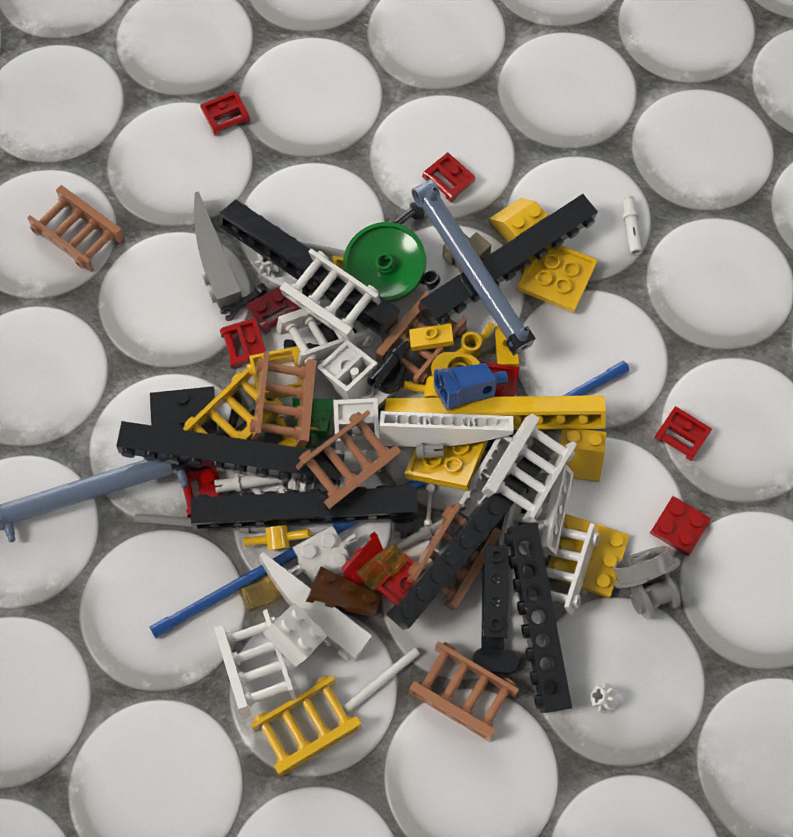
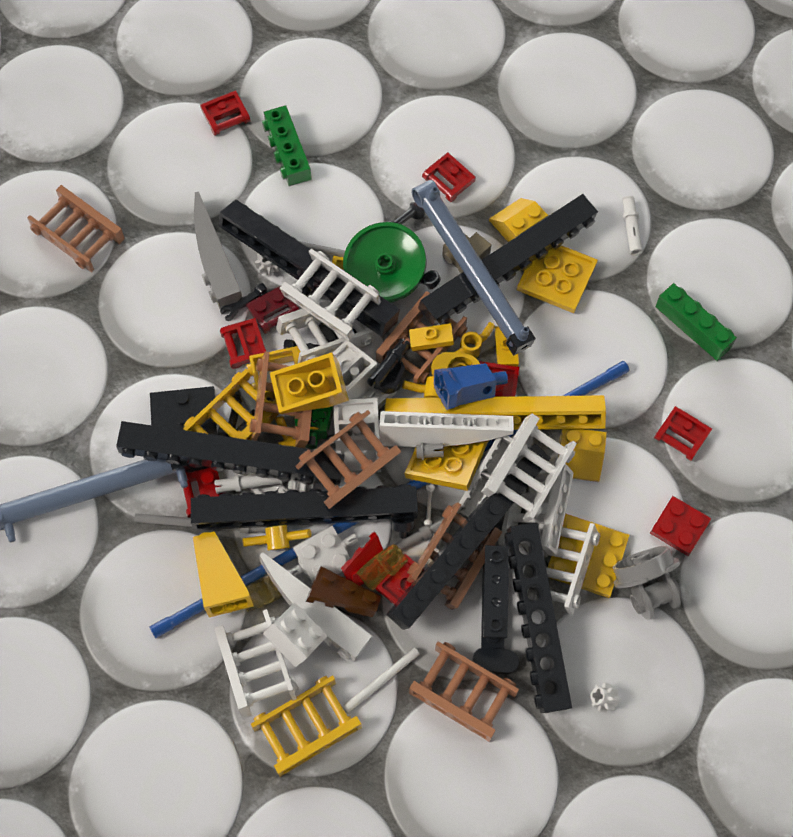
(219, 580): none -> yellow slope
(287, 146): none -> green brick
(309, 385): none -> yellow slope
(695, 321): none -> green brick

